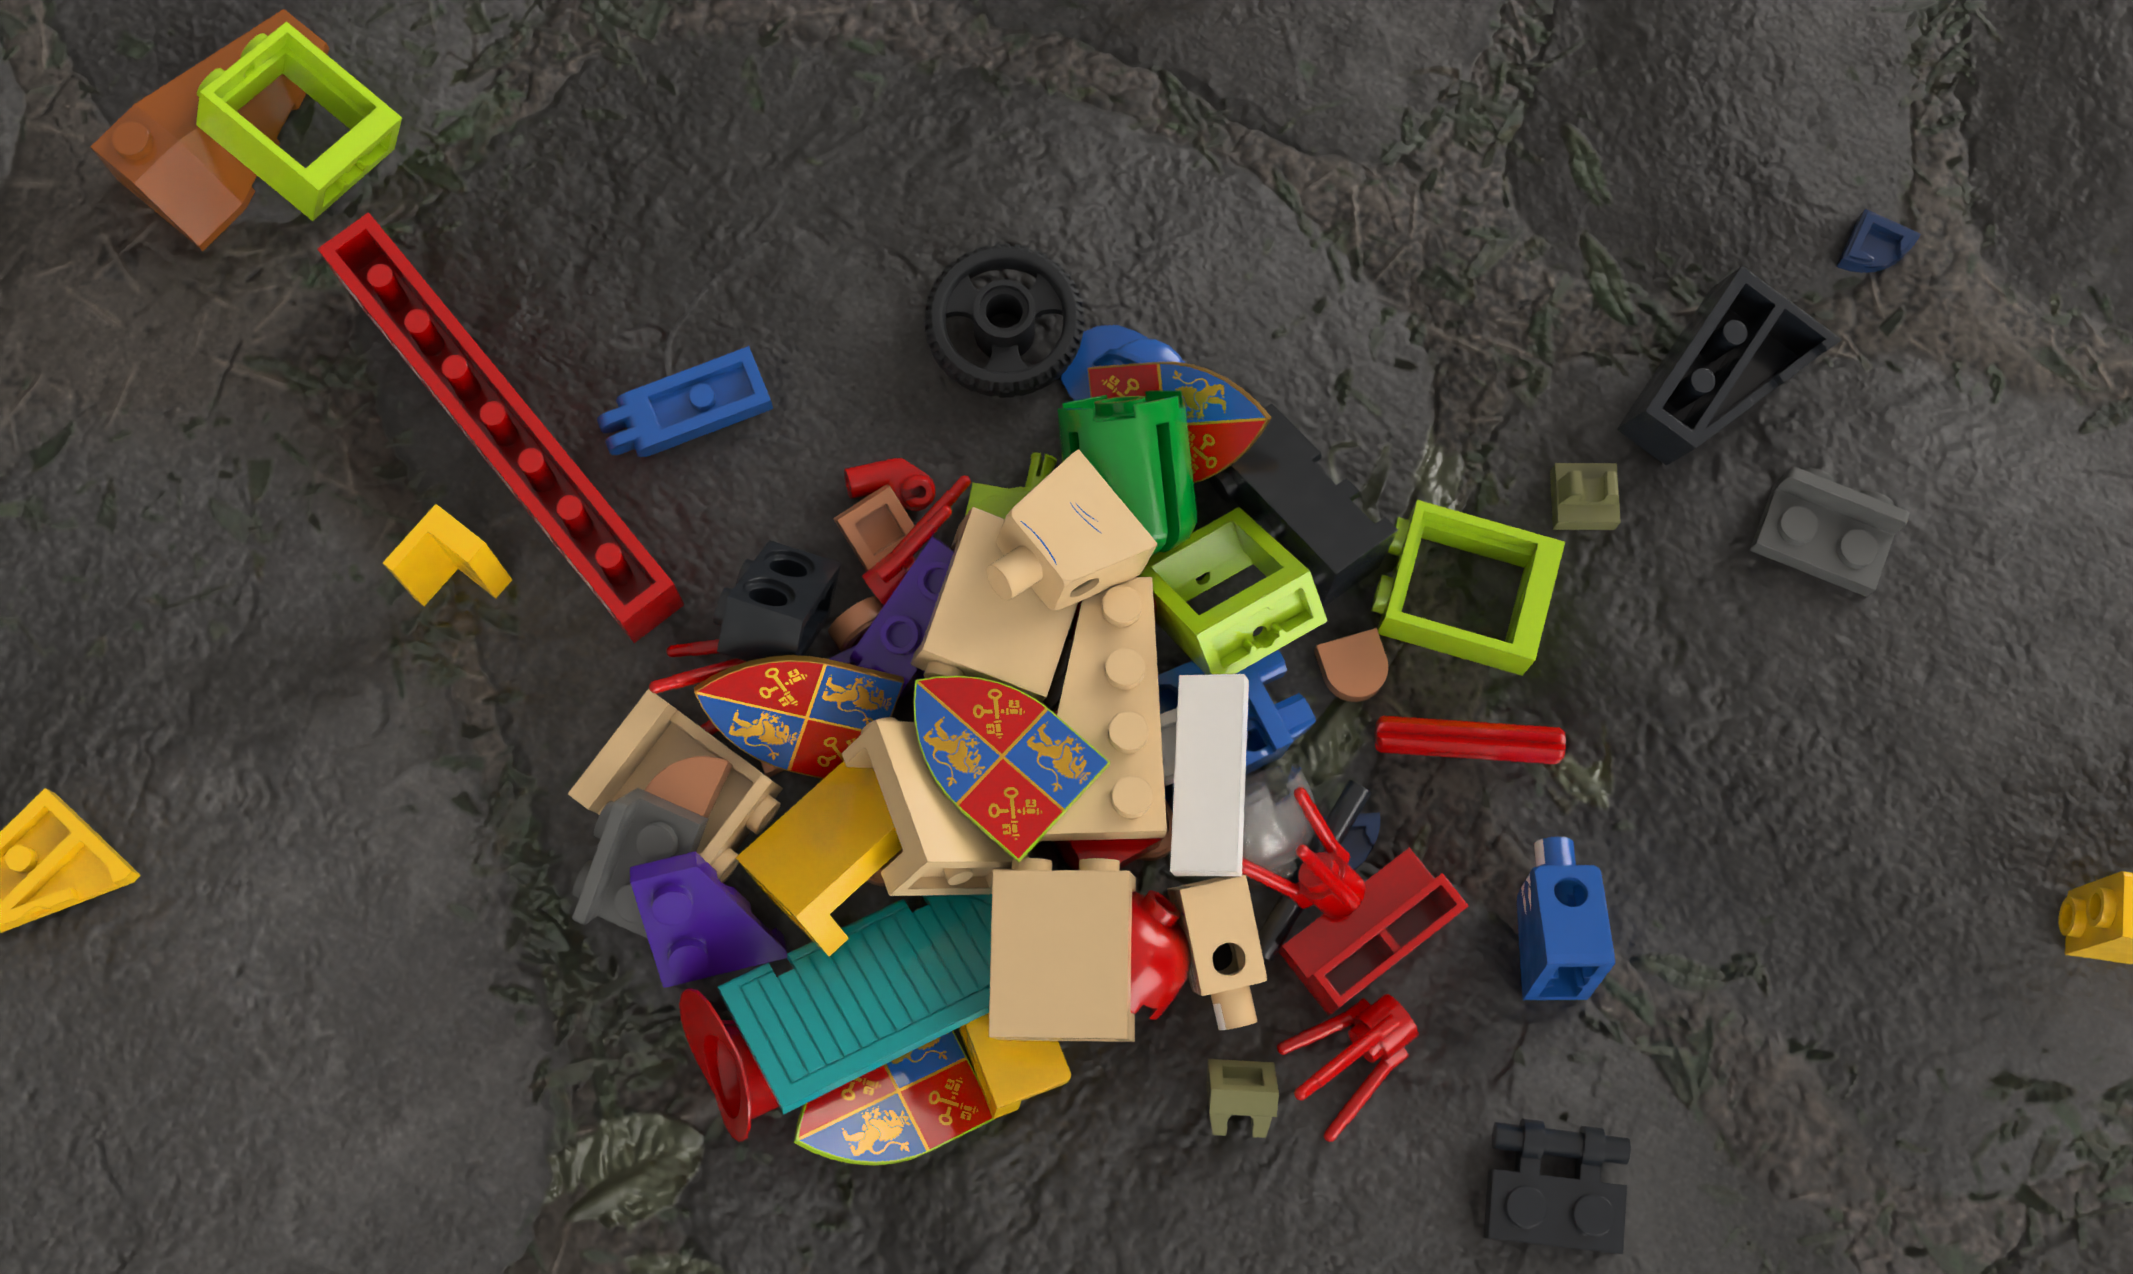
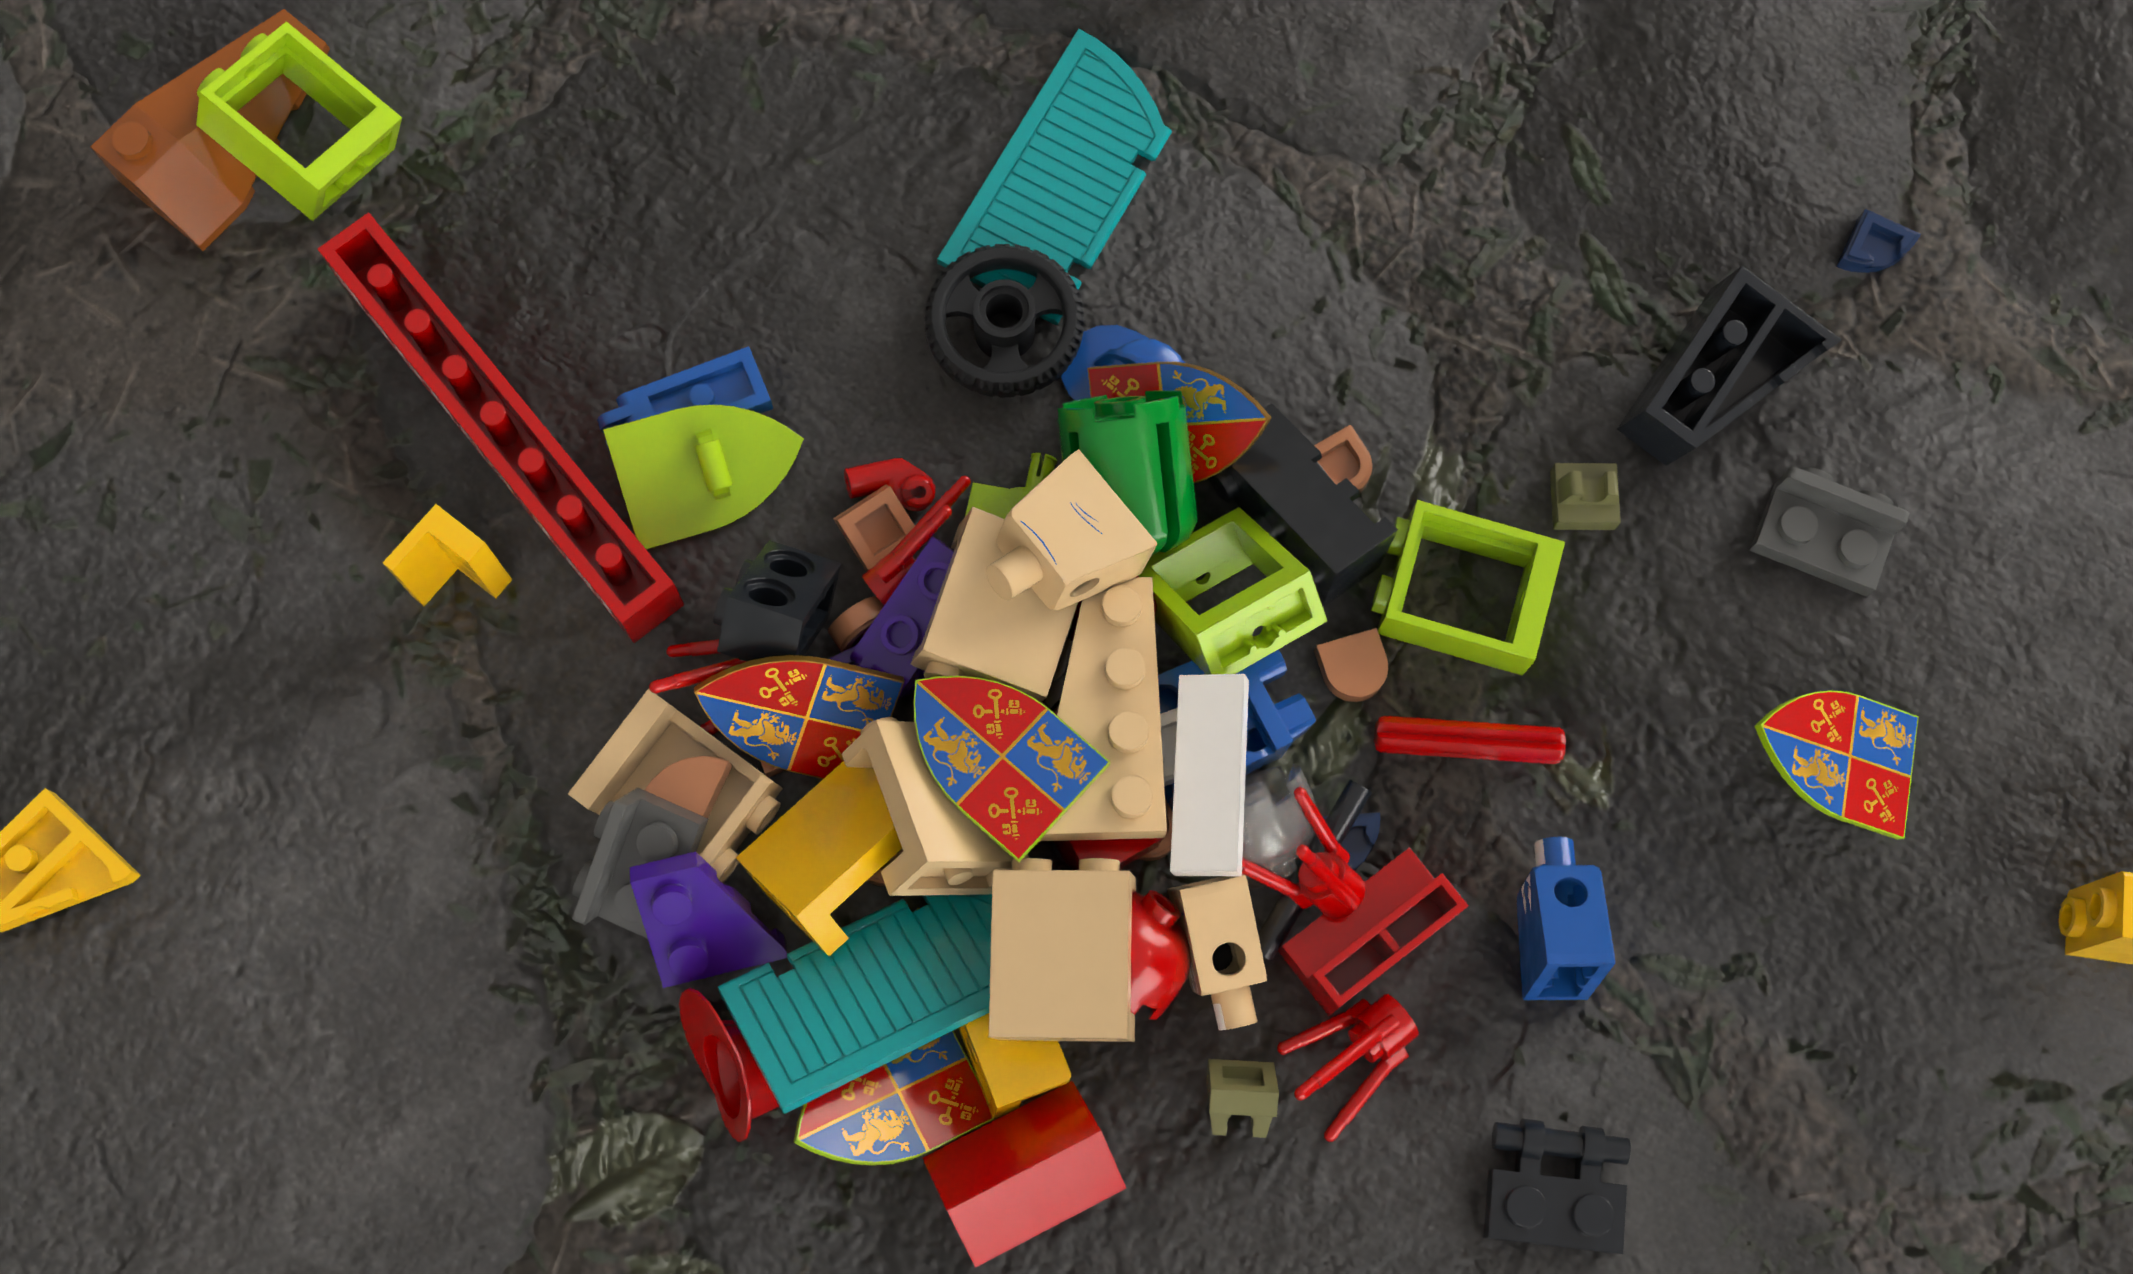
(698, 468): none -> lime shield
(1024, 1173): none -> piece
(1066, 166): none -> teal piece
(1346, 457): none -> nougat tile
(1845, 756): none -> shield

